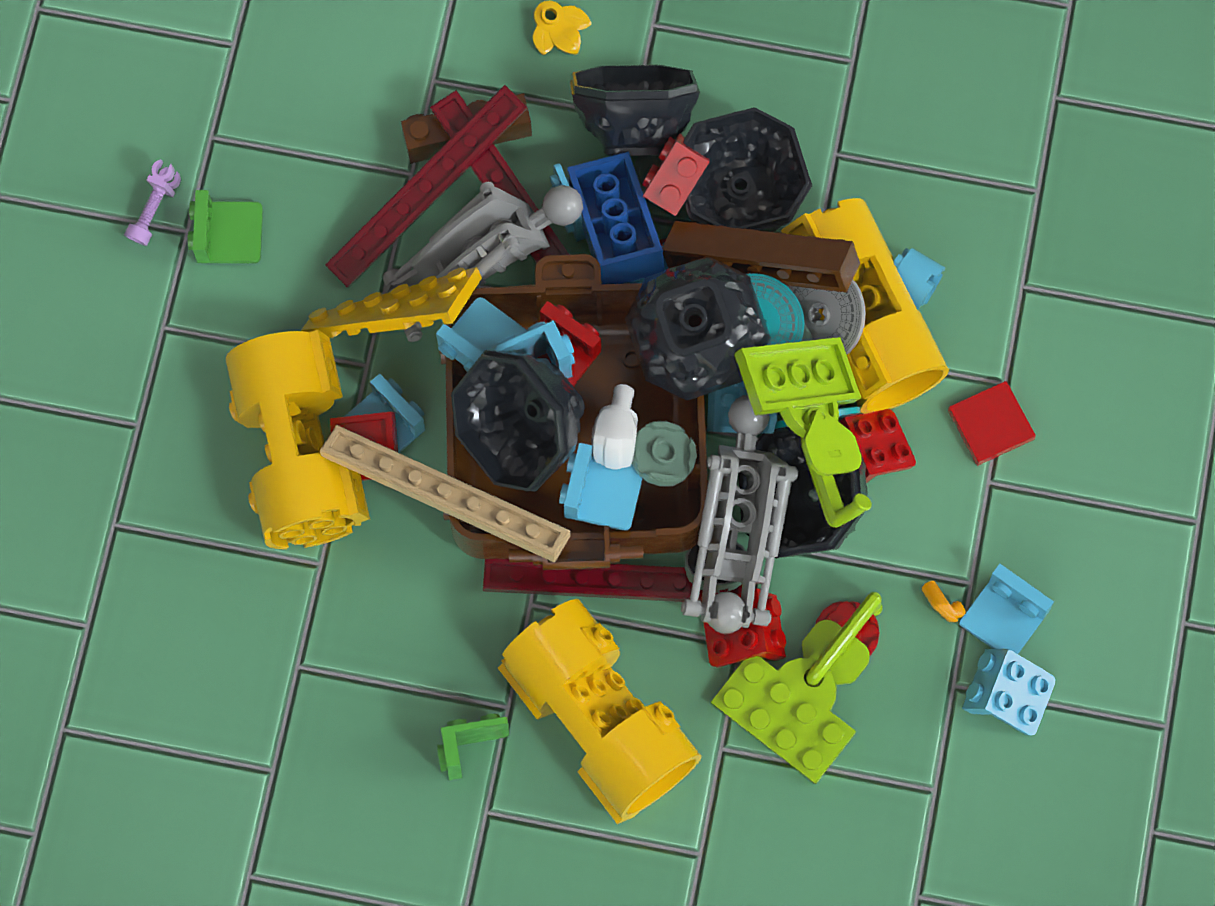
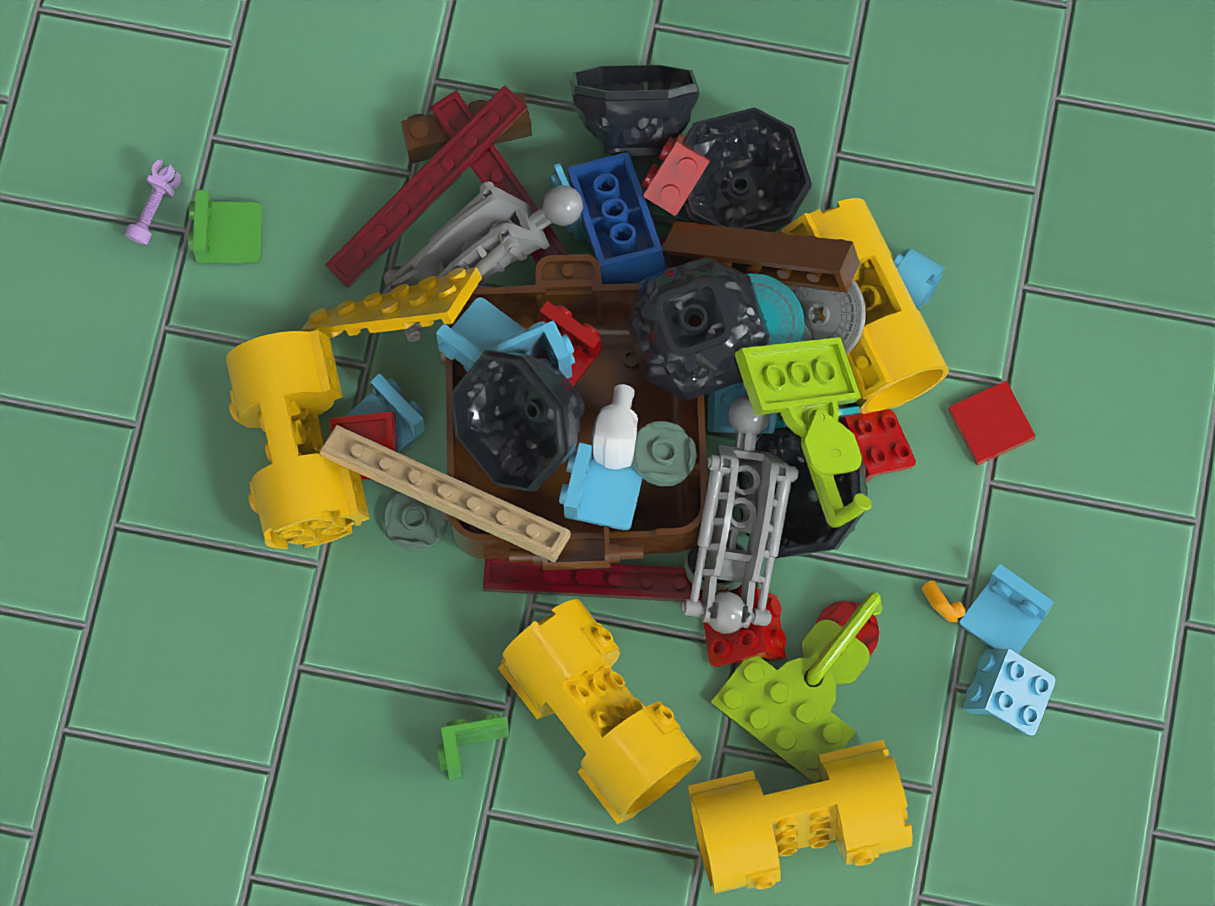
(412, 523): none -> sand green tile
(560, 32): yellow plate -> none
(854, 804): none -> yellow cylinder

